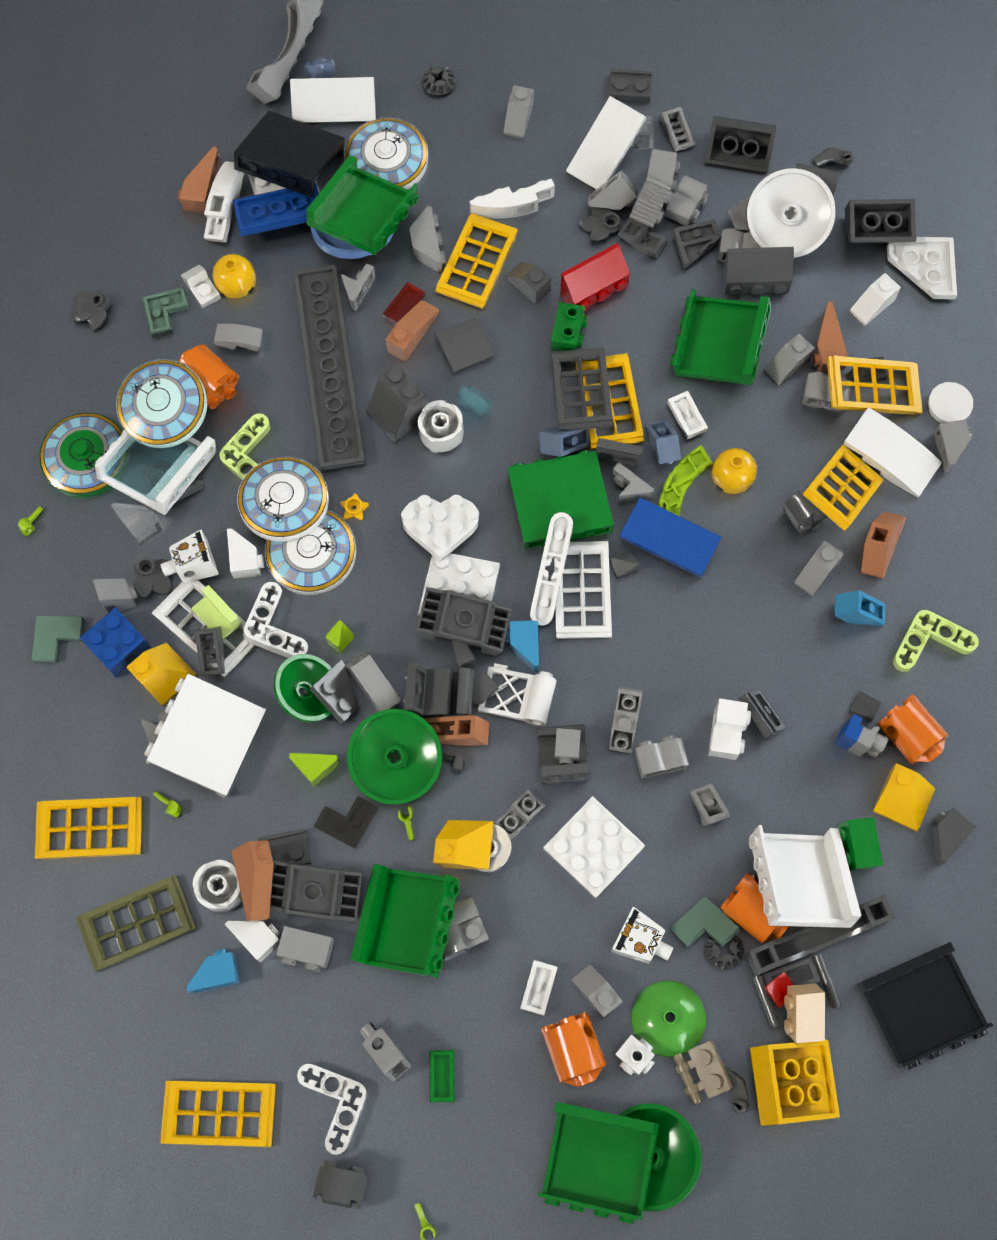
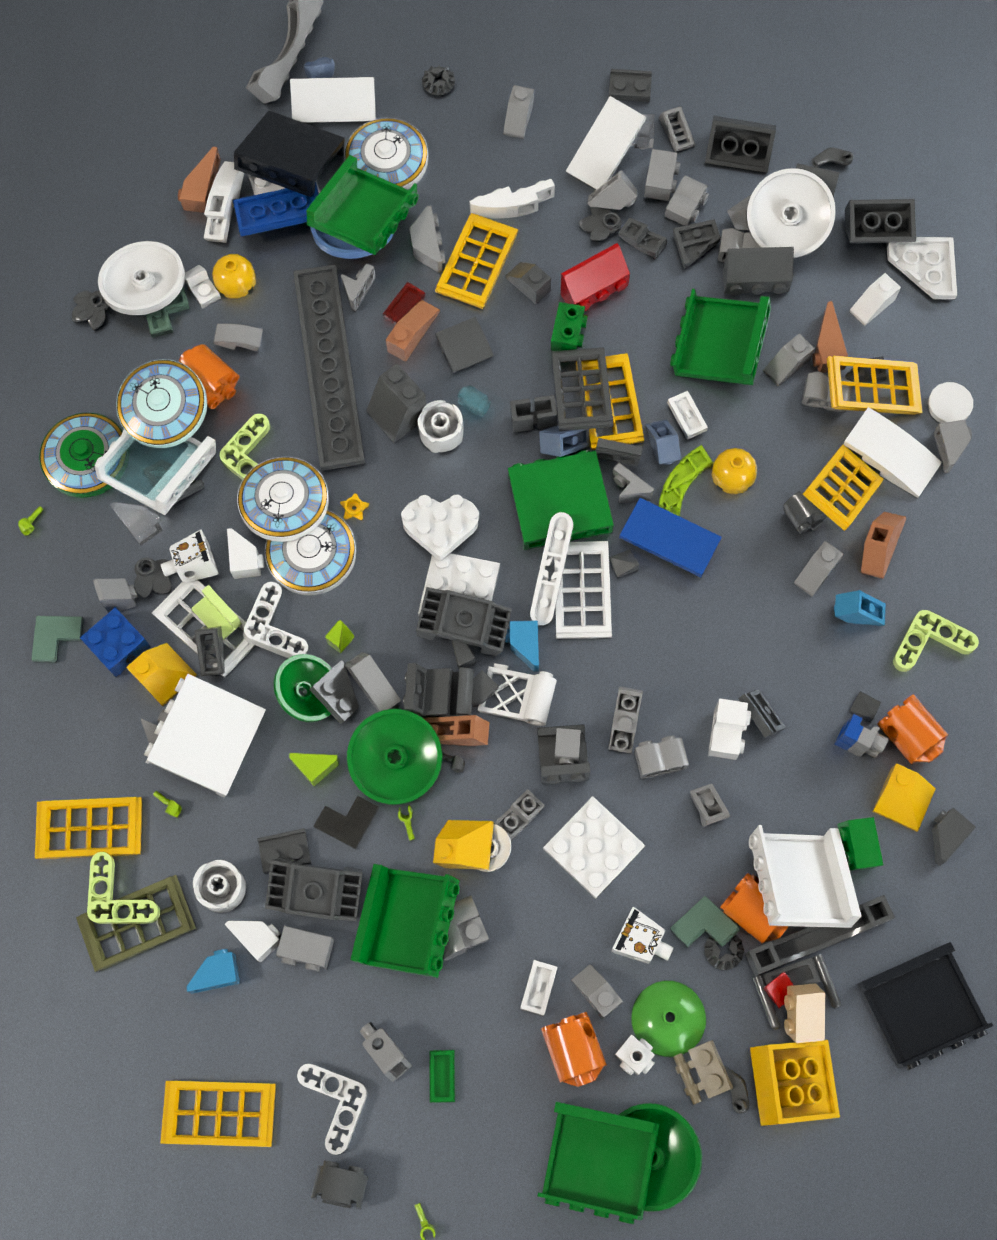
(106, 899): none -> yellowish green beam
(141, 278): none -> white dish
(254, 874): nougat slope -> none
(543, 416): none -> dark grey piece
(650, 201): light grey brick -> none

